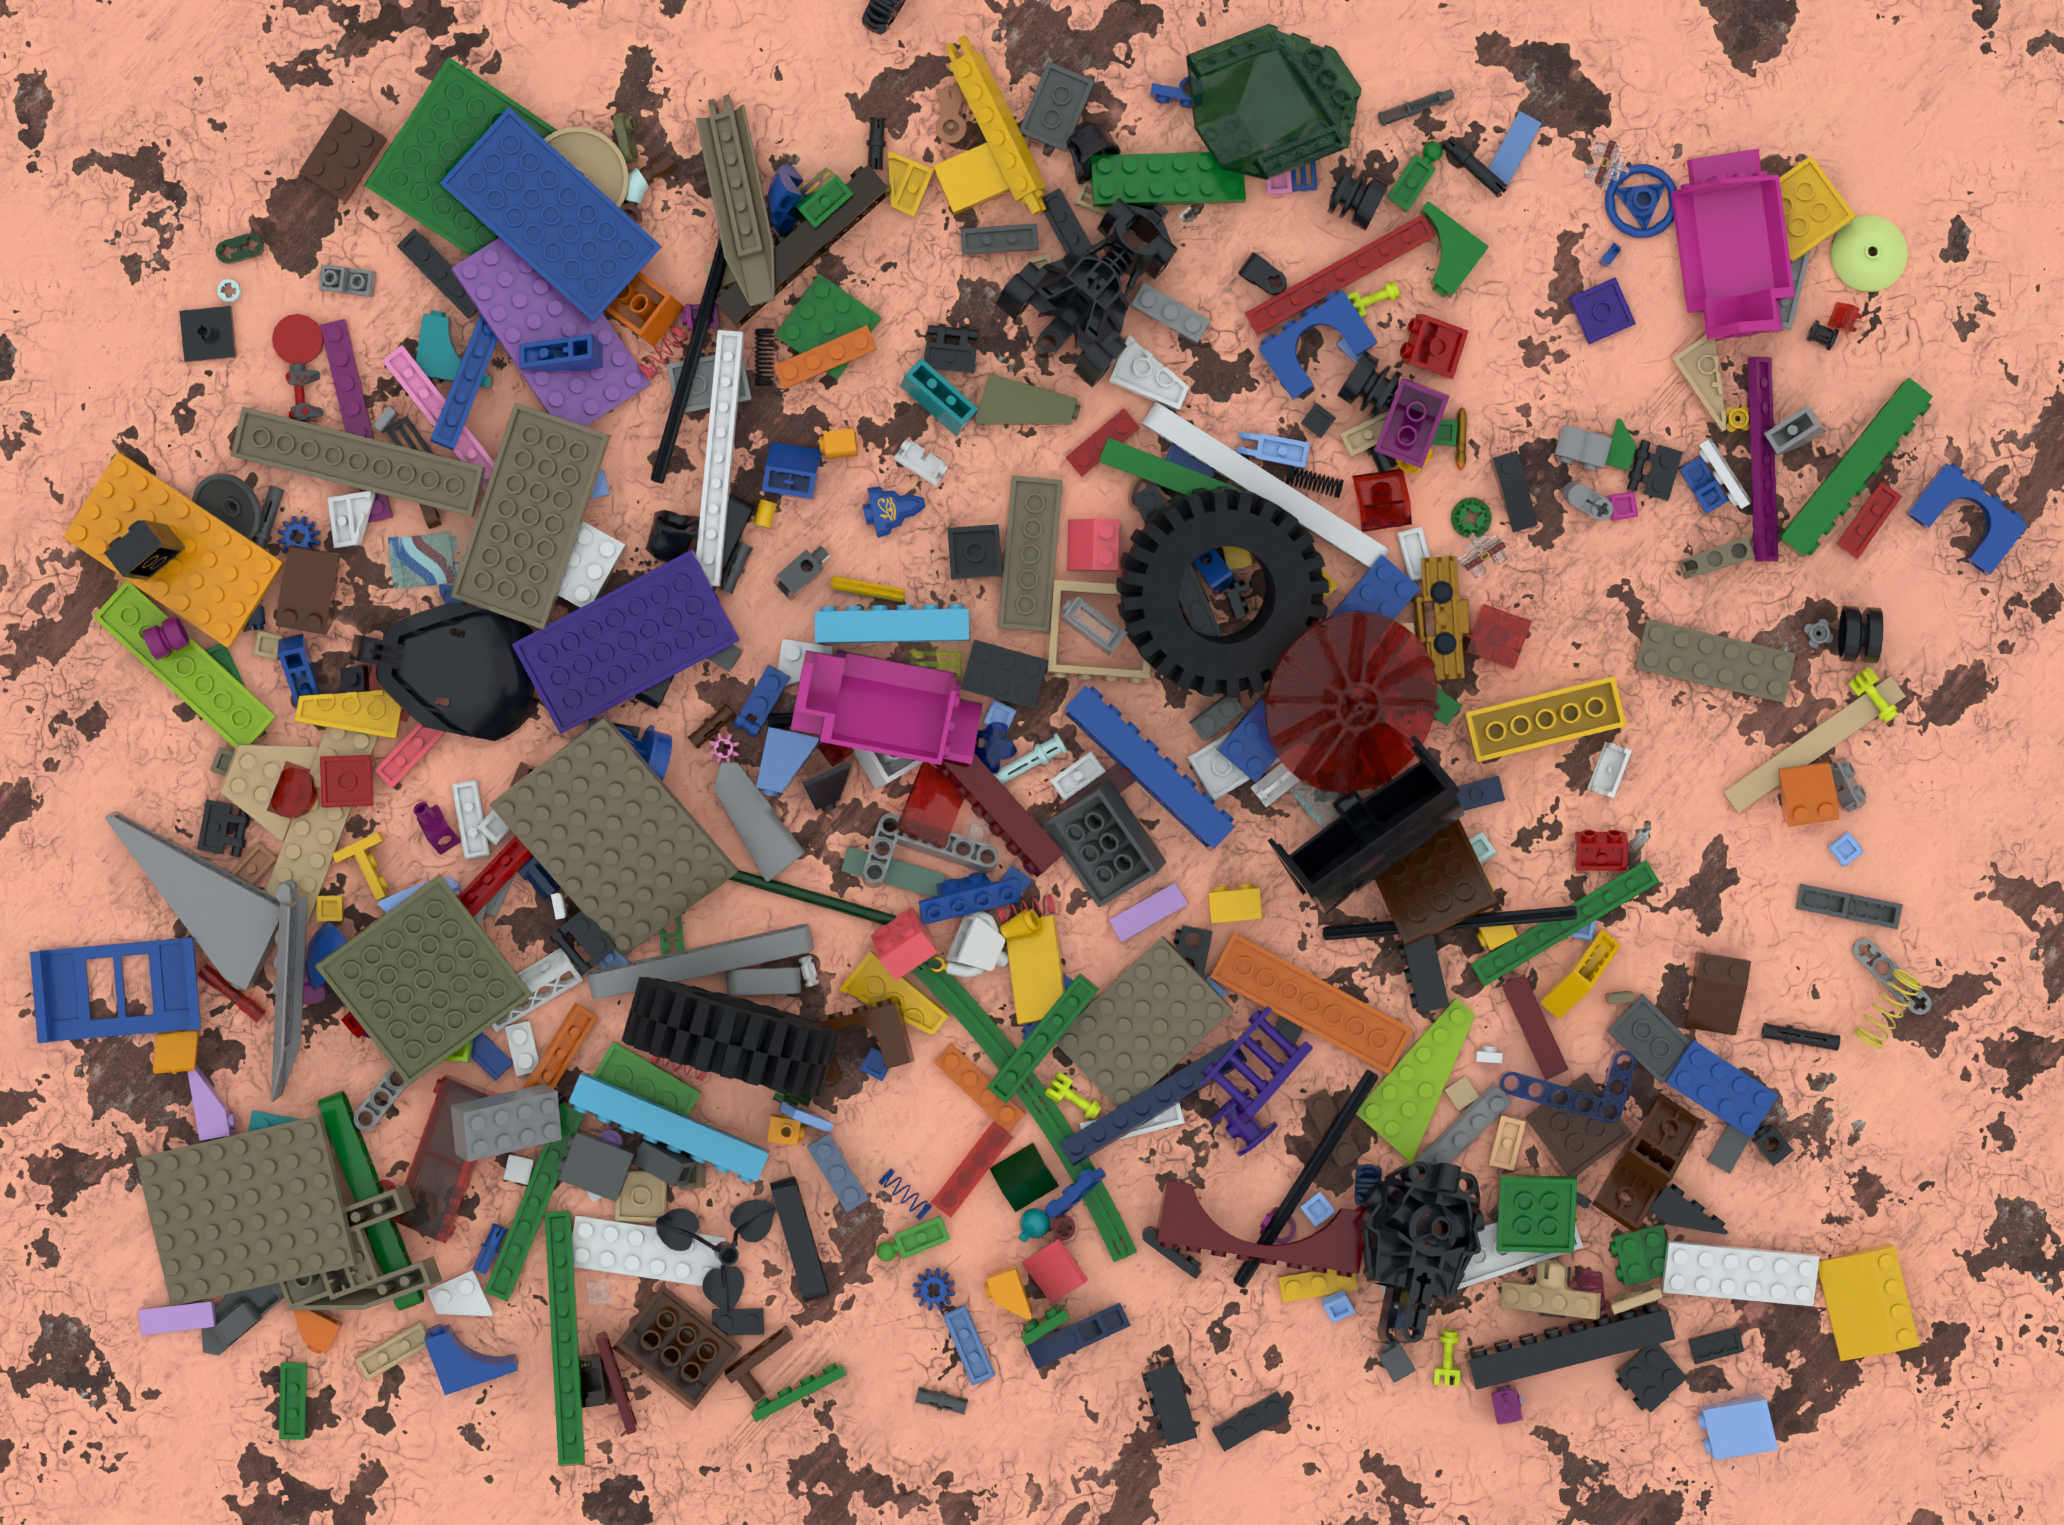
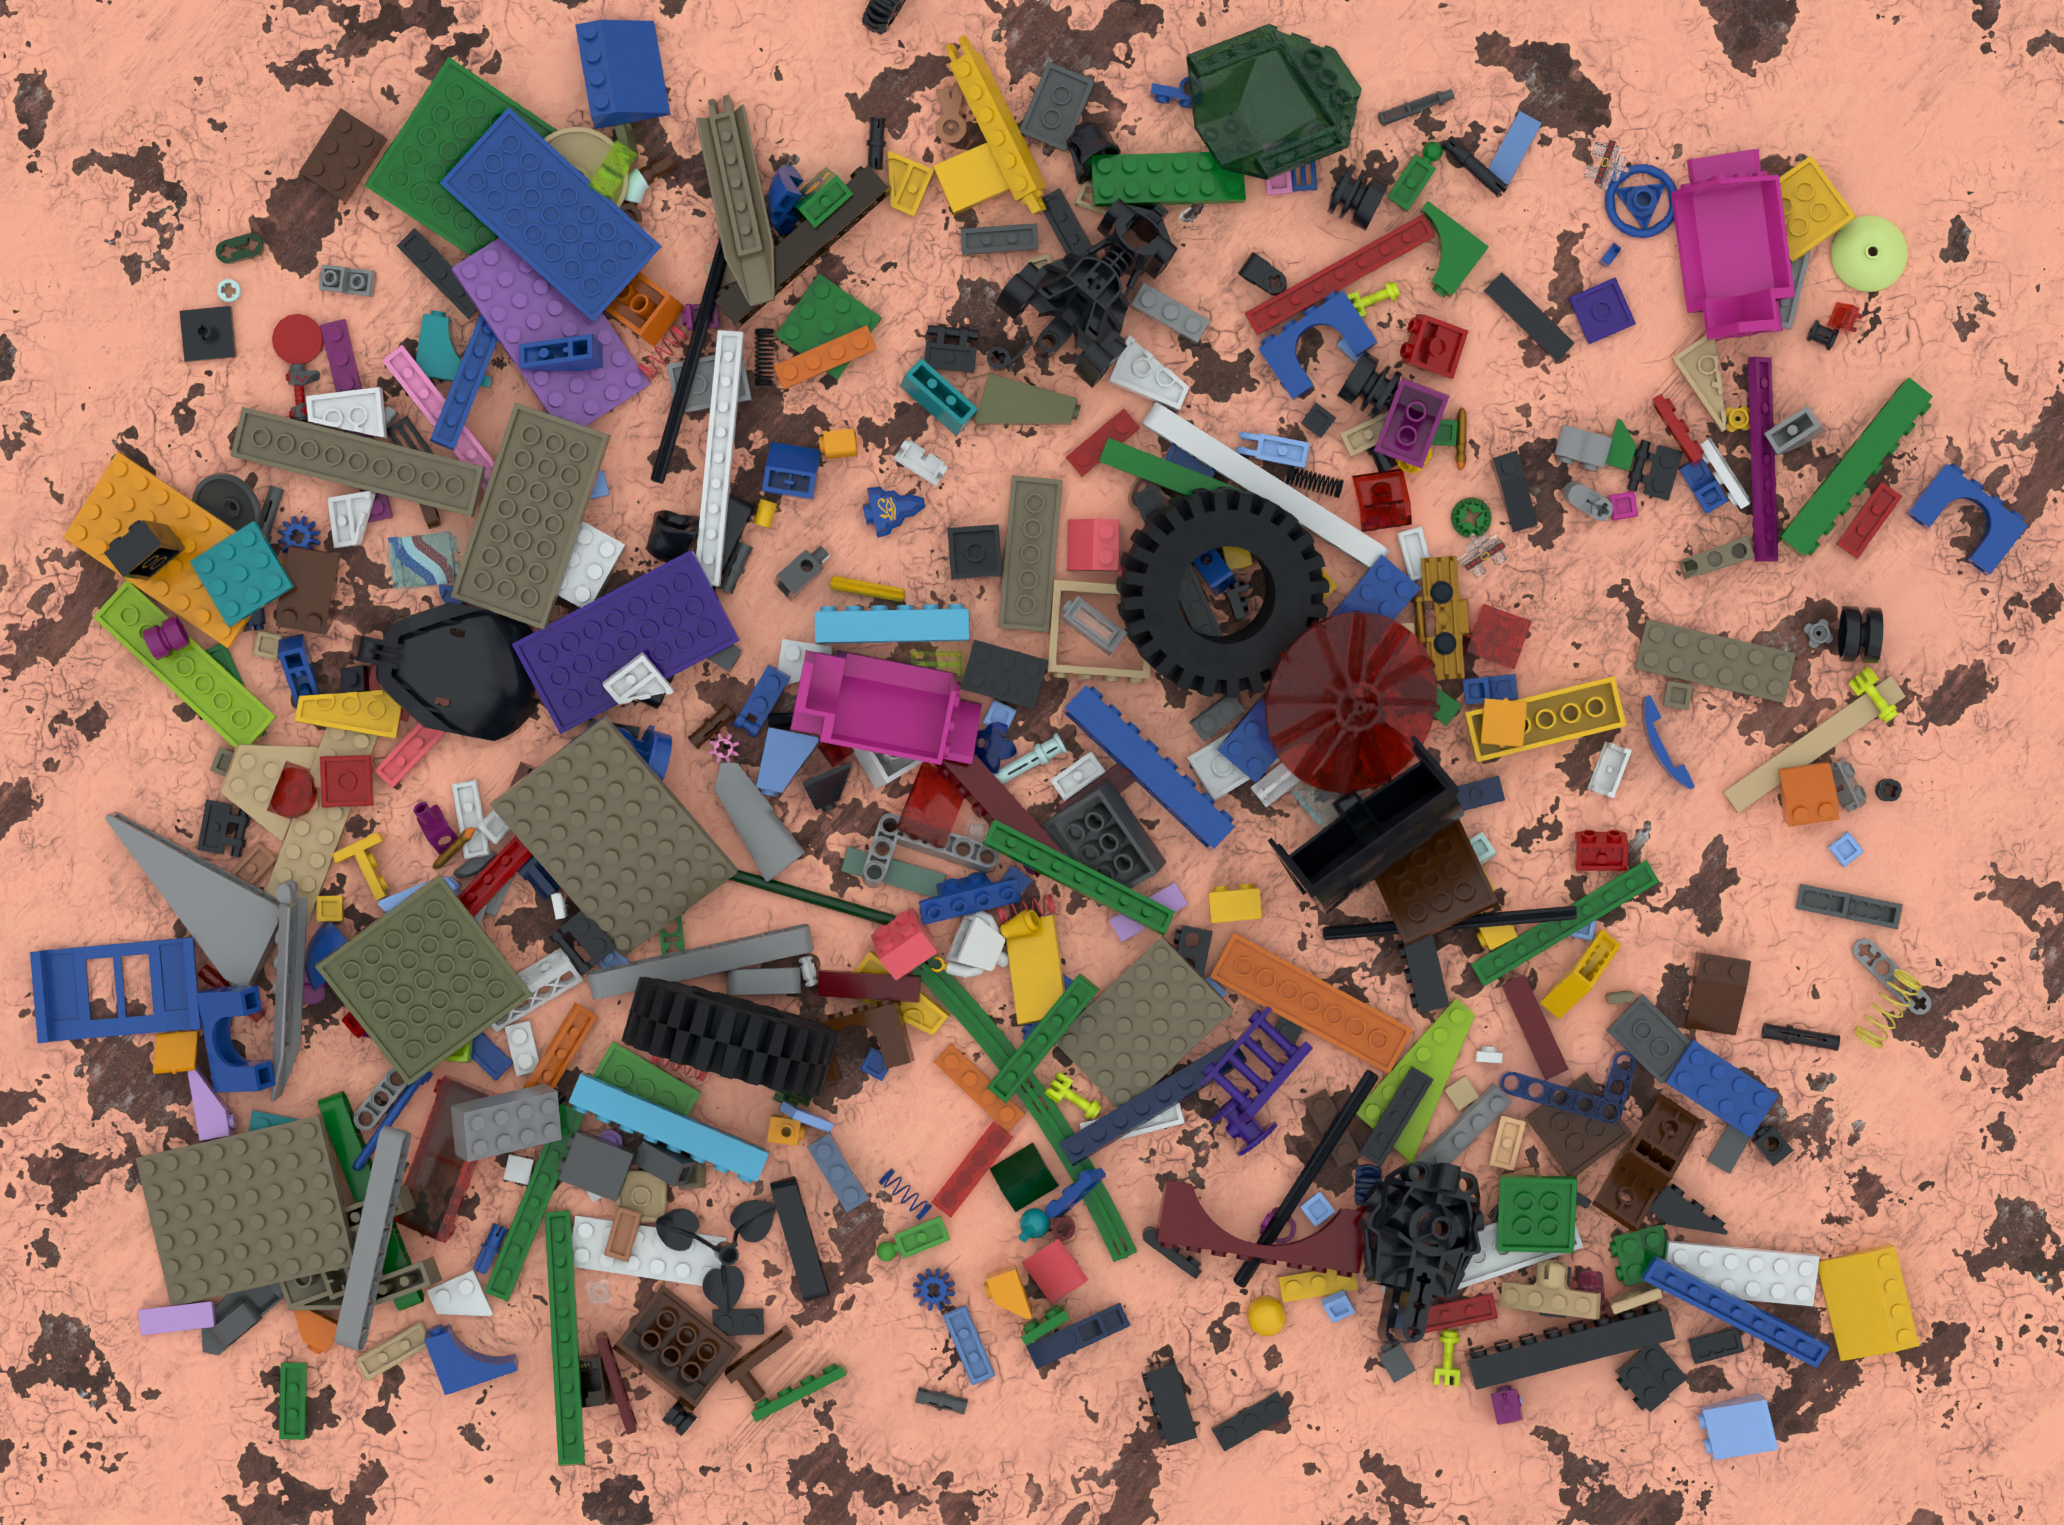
(228, 1068): none -> blue arch
(242, 574): none -> teal plate
(350, 410): none -> white wing
(372, 1238): none -> light grey beam
(390, 1119): none -> blue piece
(465, 837): none -> pearl gold piece
(474, 866): none -> dark grey bar
(613, 169): none -> clear neon green slope
(622, 71): none -> blue slope
(623, 1233): none -> nougat tile
(637, 680): none -> white wing
(679, 1418): none -> black wheel
(868, 986): none -> dark red tile
(1007, 362): none -> black panel
(1078, 877): none -> green plate
(1266, 1315): none -> yellow hair
(1396, 1116): none -> black plate
(1460, 1312): none -> red tile
(1490, 688): none -> blue slope
(1503, 722): none -> light orange piece
(1529, 317): none -> black tile
(1649, 715): none -> blue slope
(1677, 695): none -> dark tan plate
(1678, 429): none -> red plate
(1735, 1311): none -> blue plate
(1881, 786): none -> black bush

